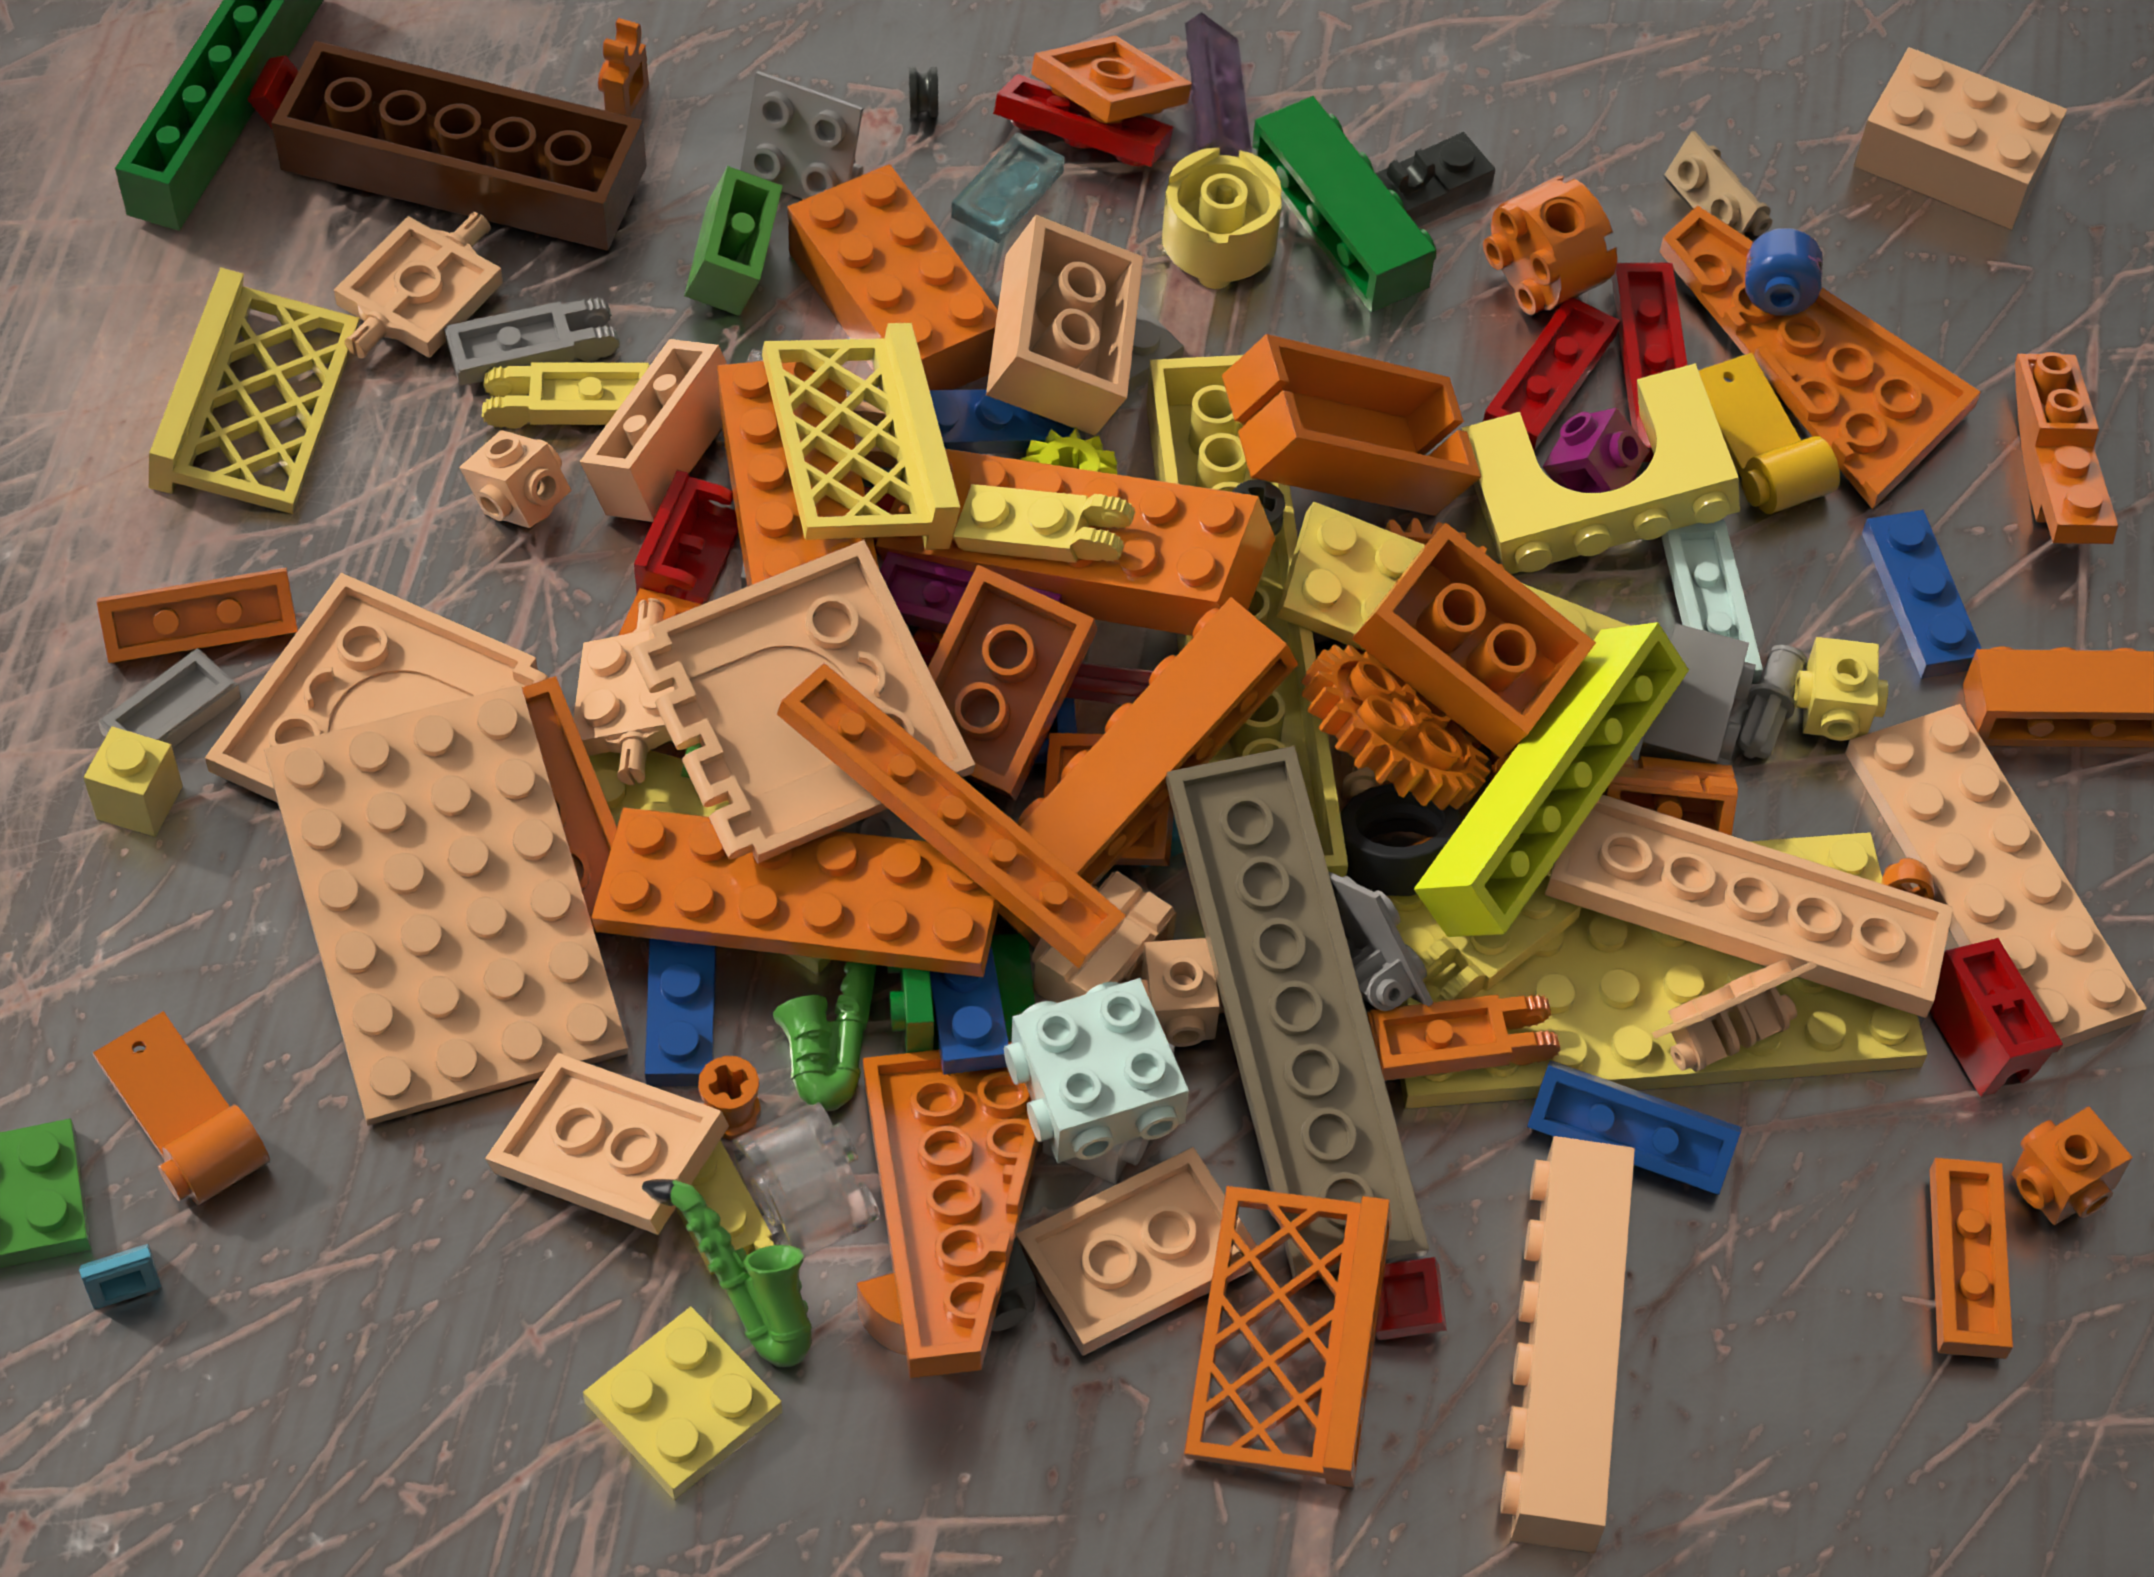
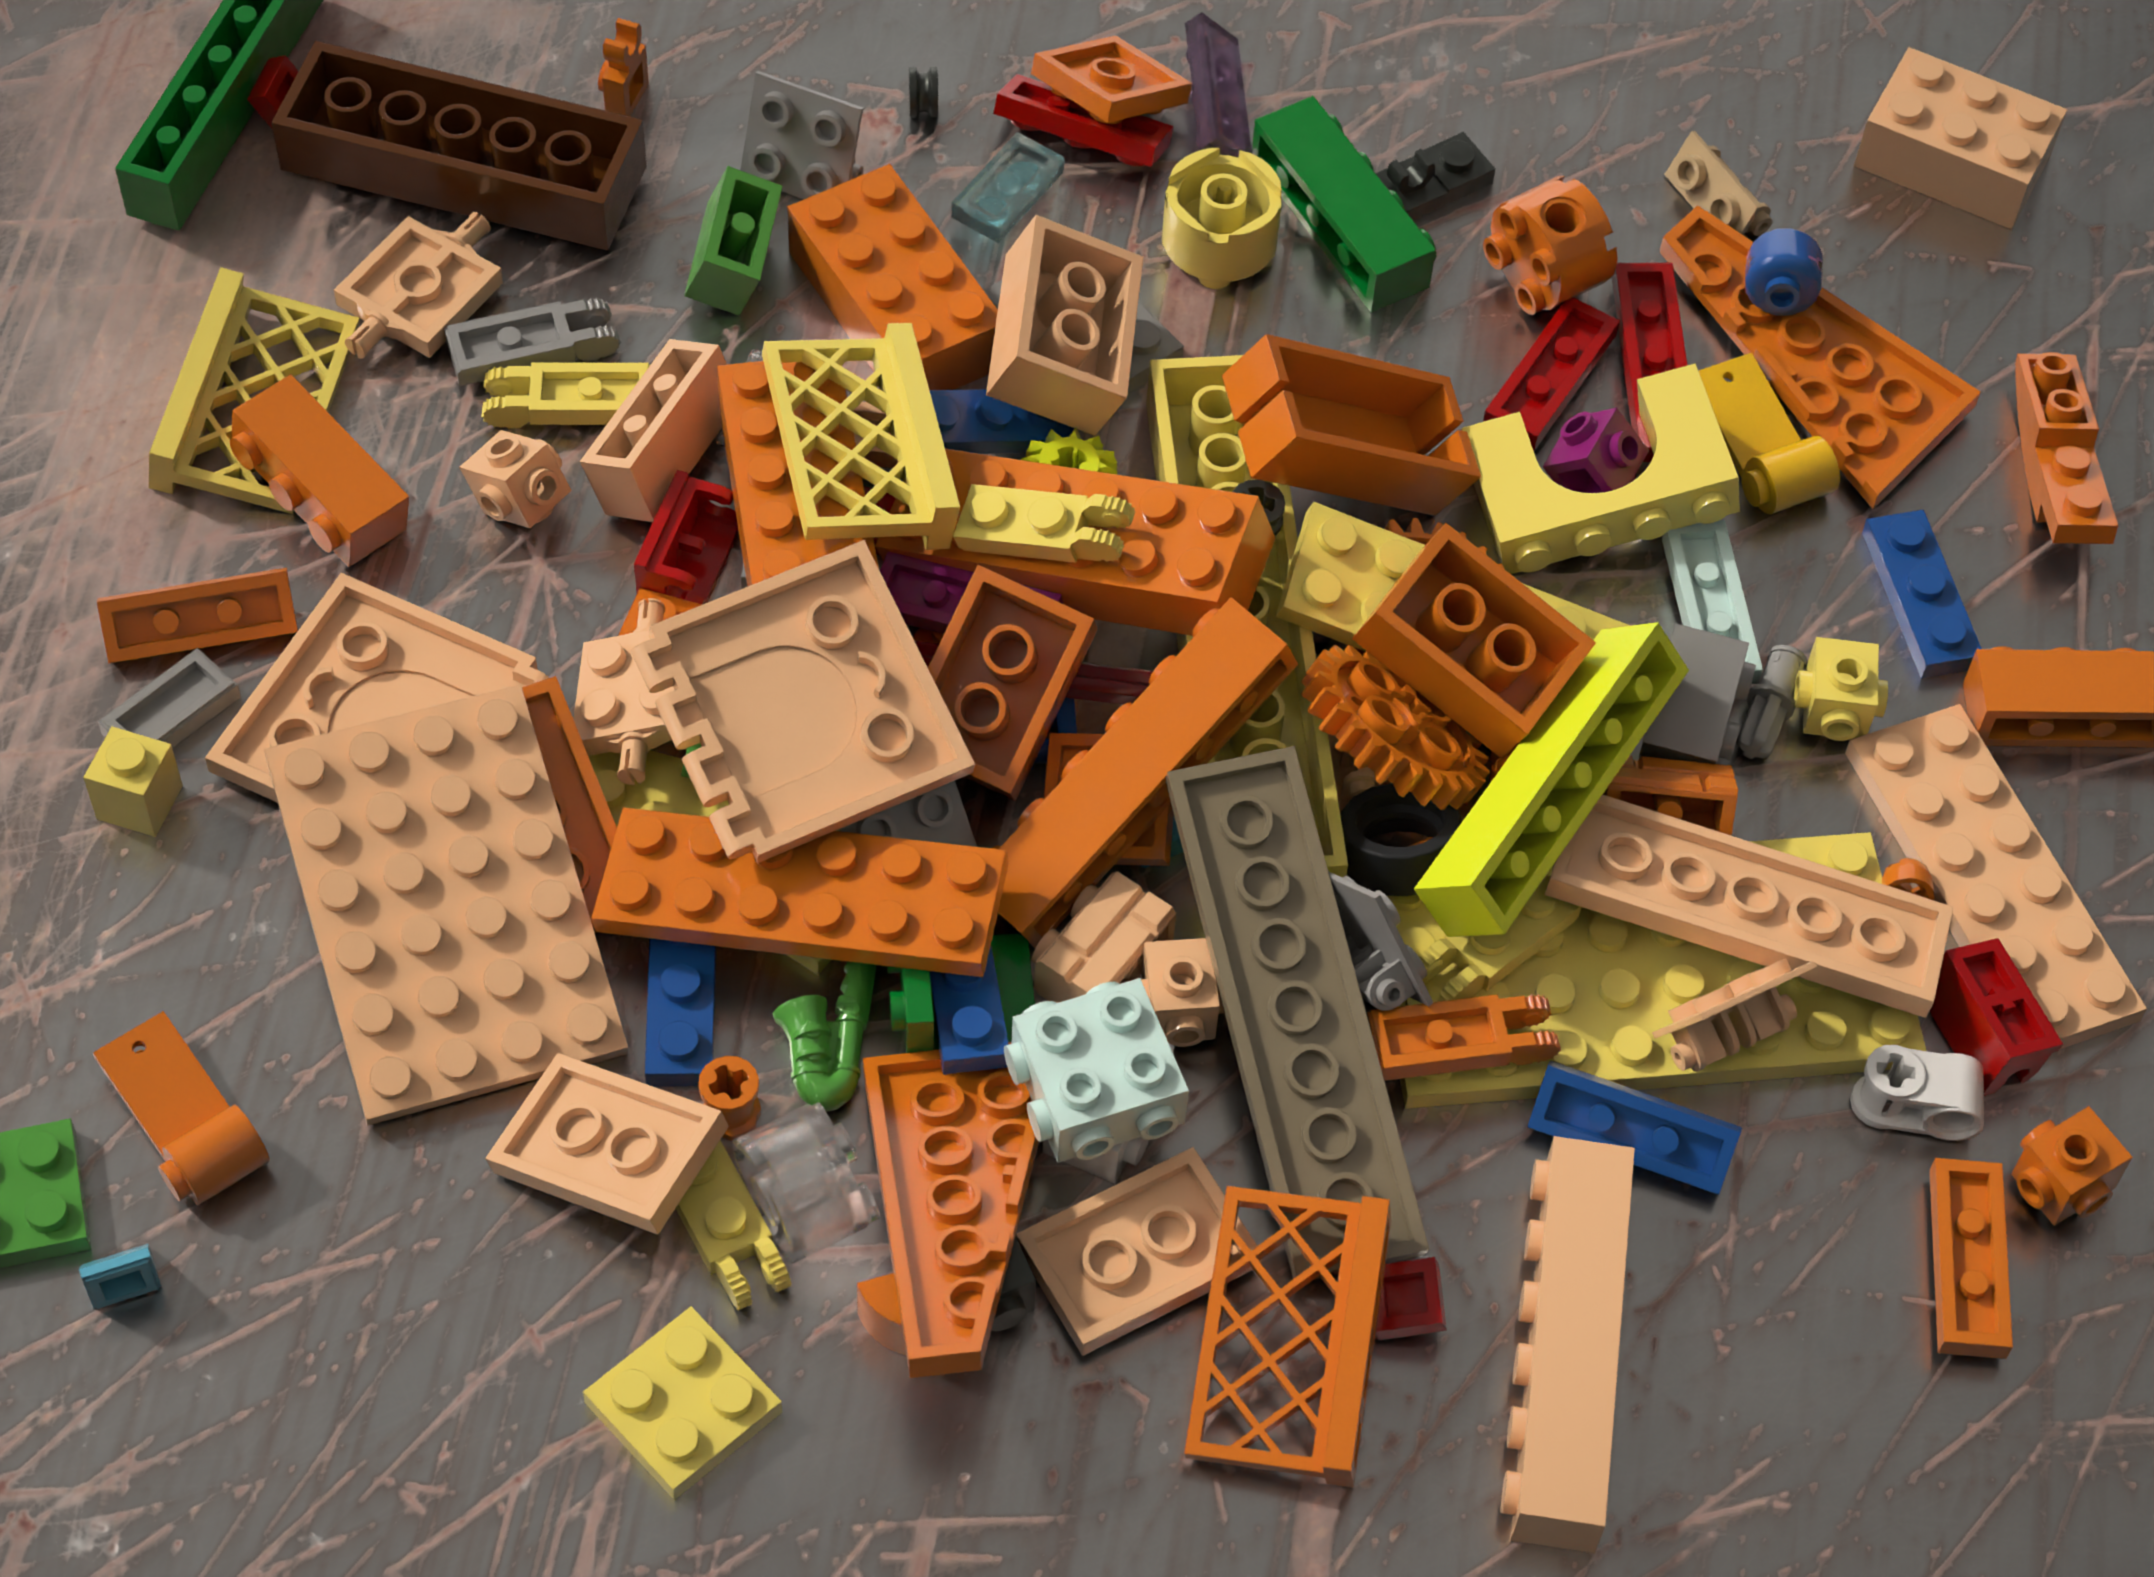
(318, 471): none -> orange brick
(759, 1284): bright green piece -> none
(951, 815): orange plate -> none
(1927, 1091): none -> white piece

